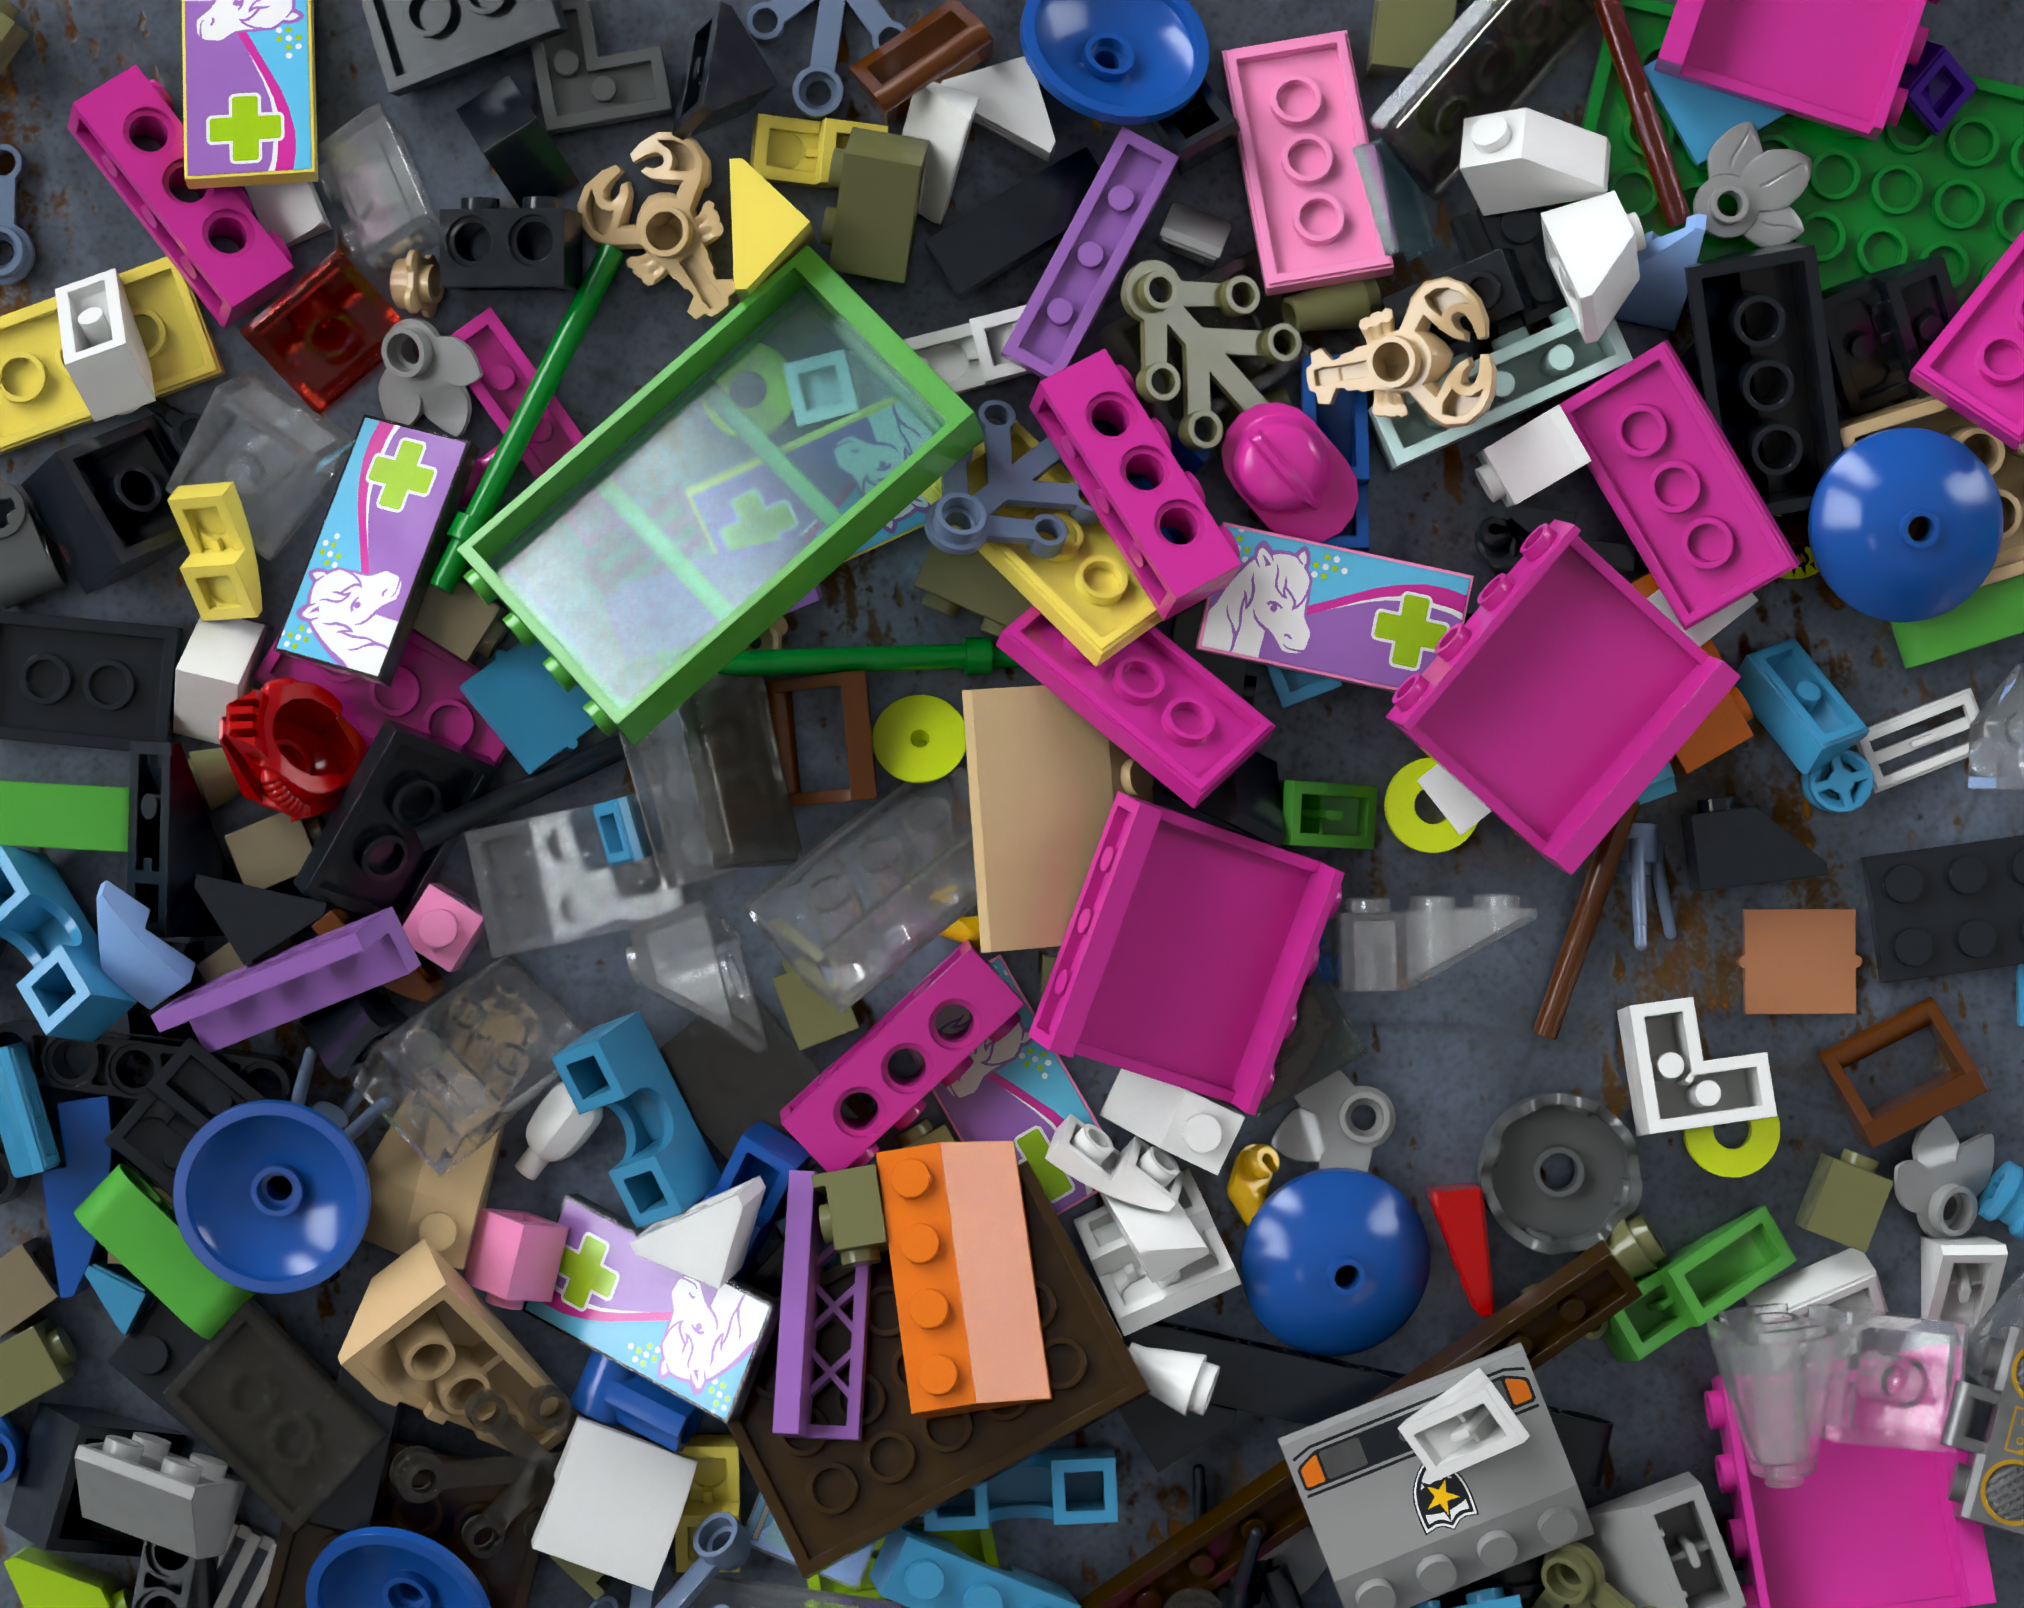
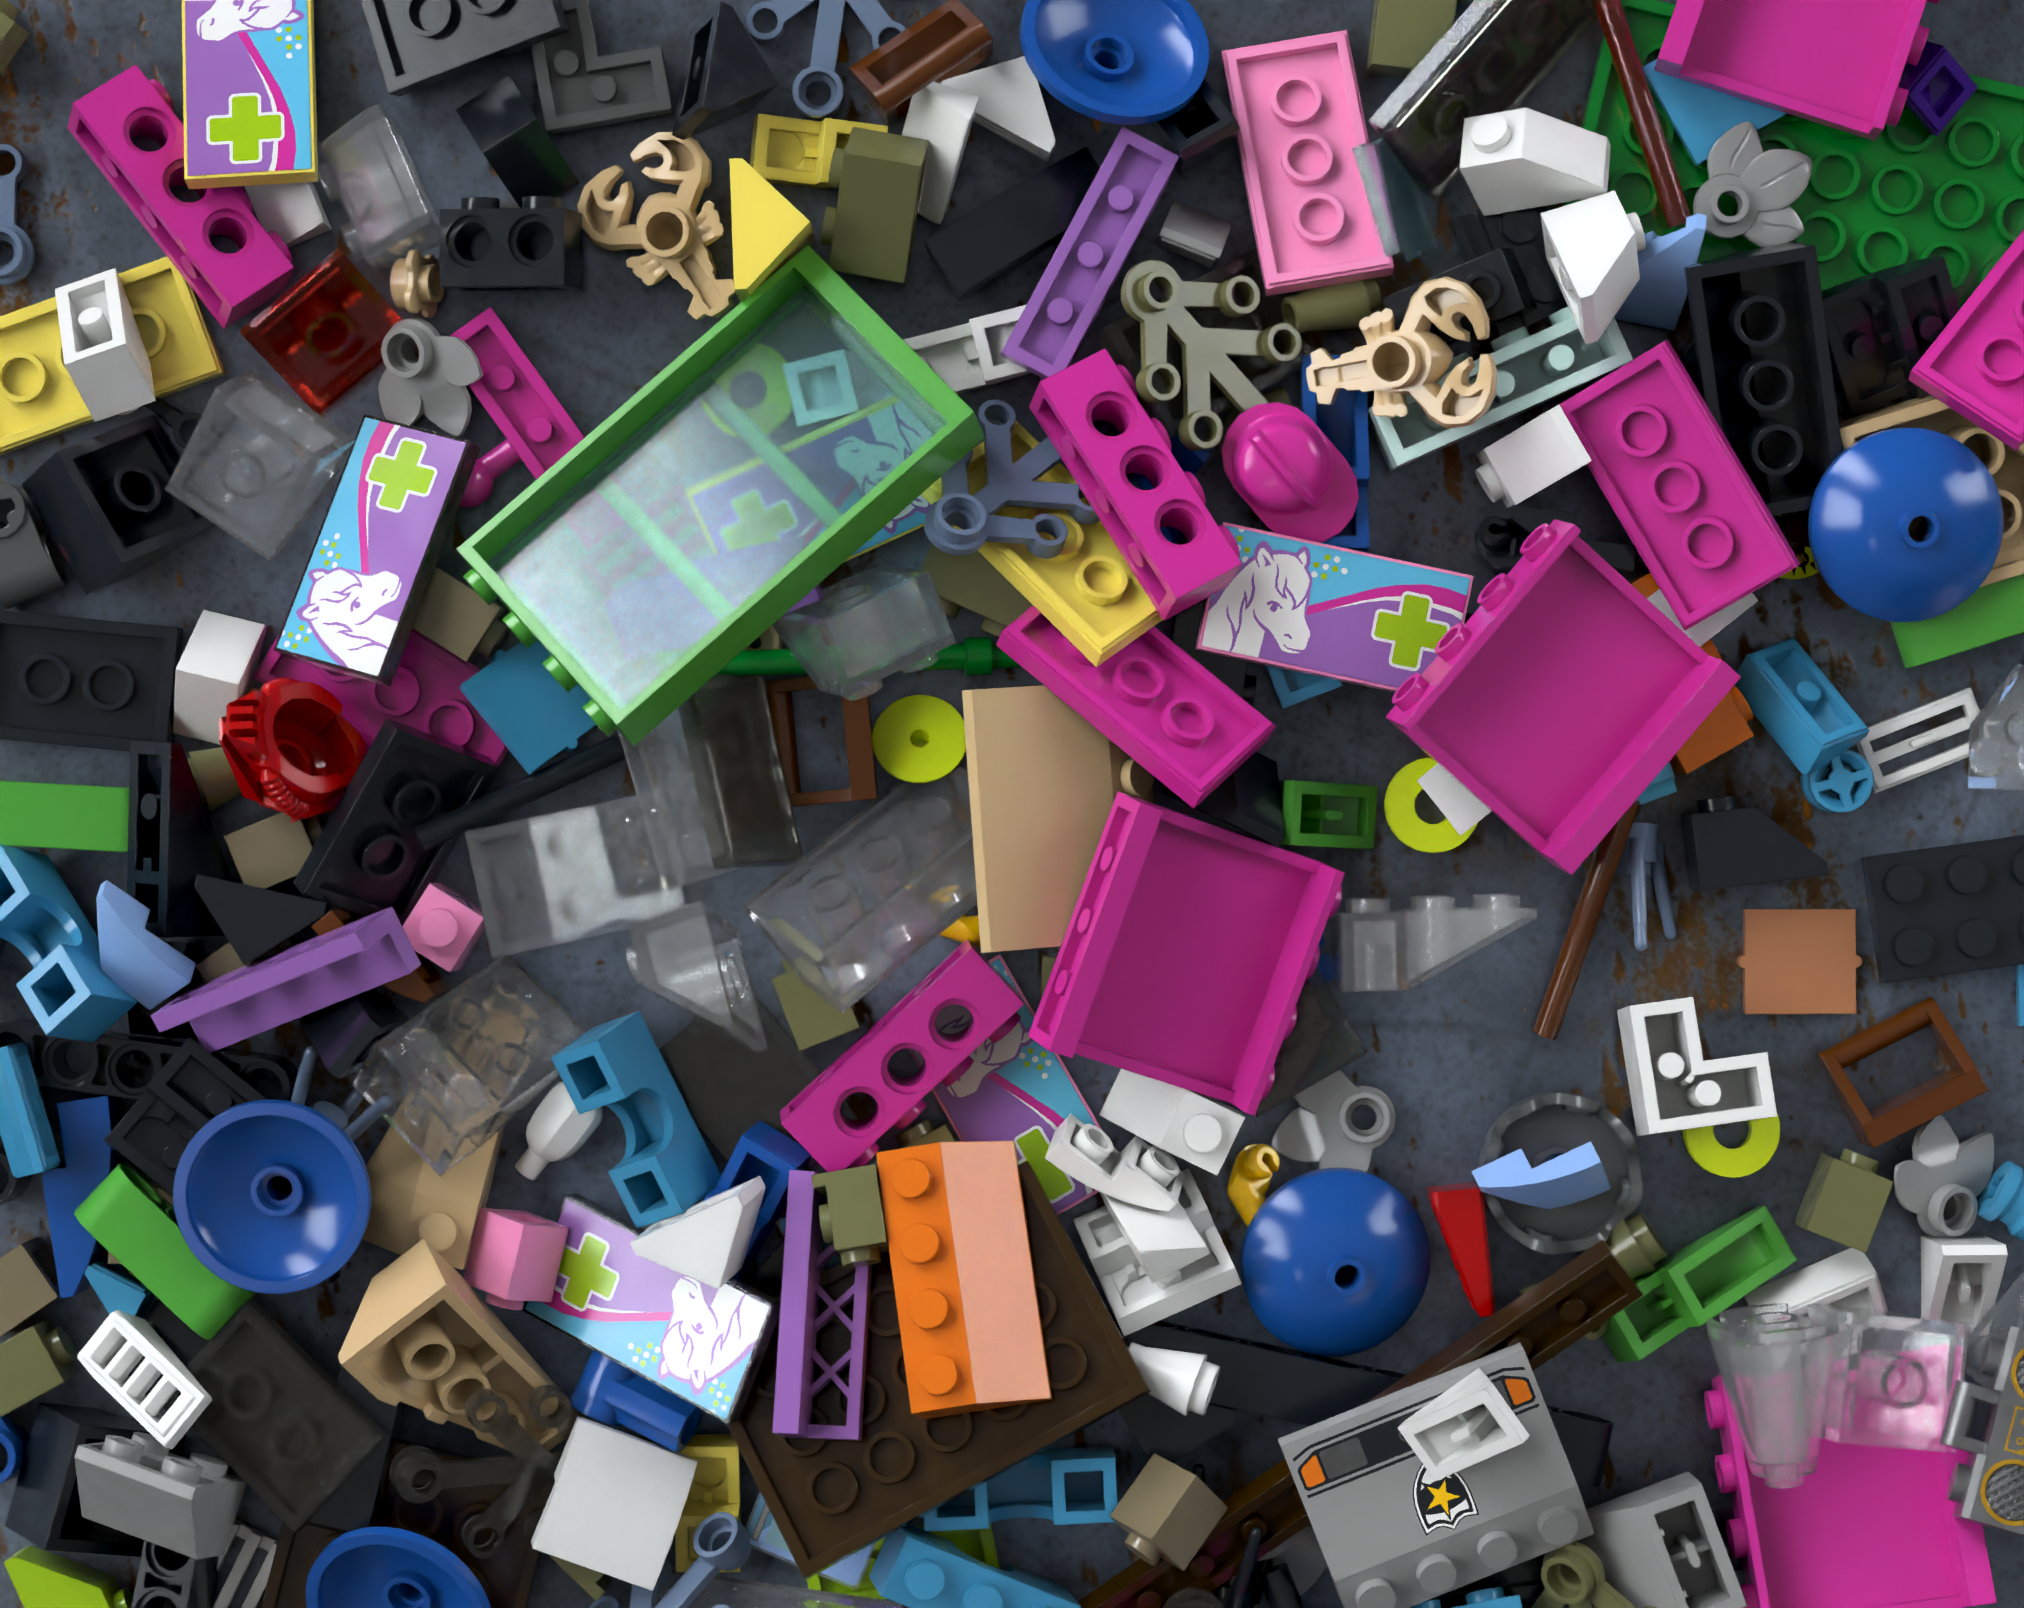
(114, 1354): none -> white slope
(222, 556): light yellow slope -> none
(527, 415): green bar -> none
(622, 830): dark azure slope -> none
(868, 630): none -> clear slope
(1167, 1513): none -> dark tan brick
(1548, 1186): none -> light blue slope

